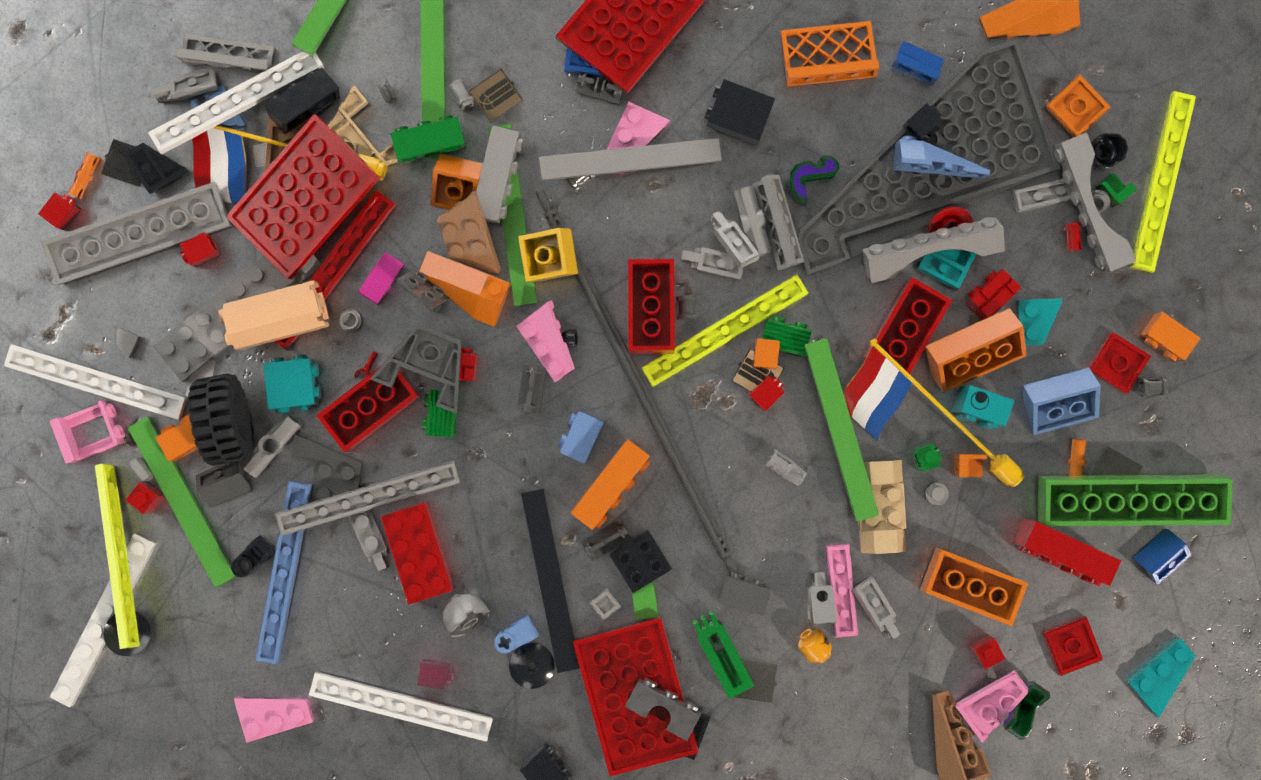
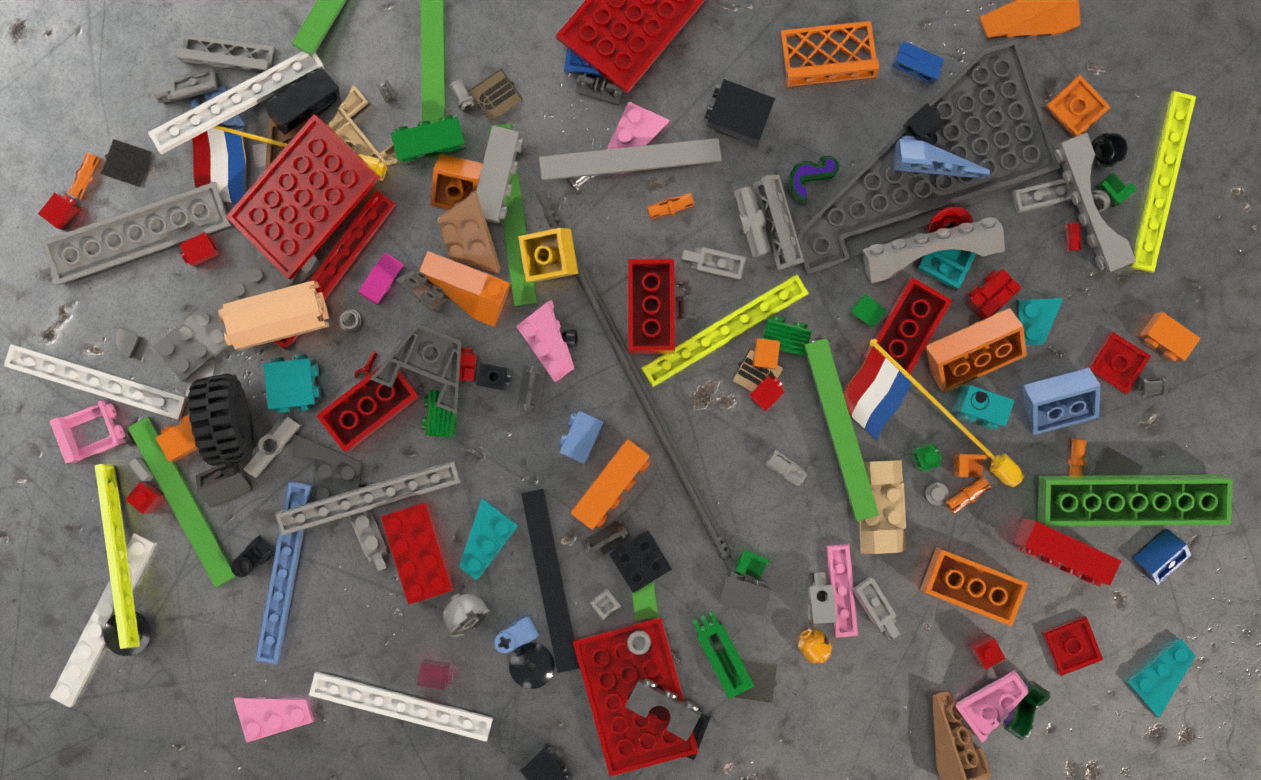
(152, 167): black wing -> none
(486, 538): none -> teal wing
(493, 377): none -> black brick
(639, 642): none -> light grey tile
(670, 205): none -> orange pin
(733, 240): light grey hinge -> none
(751, 564): none -> green panel
(867, 310): none -> green panel
(968, 495): none -> orange pin

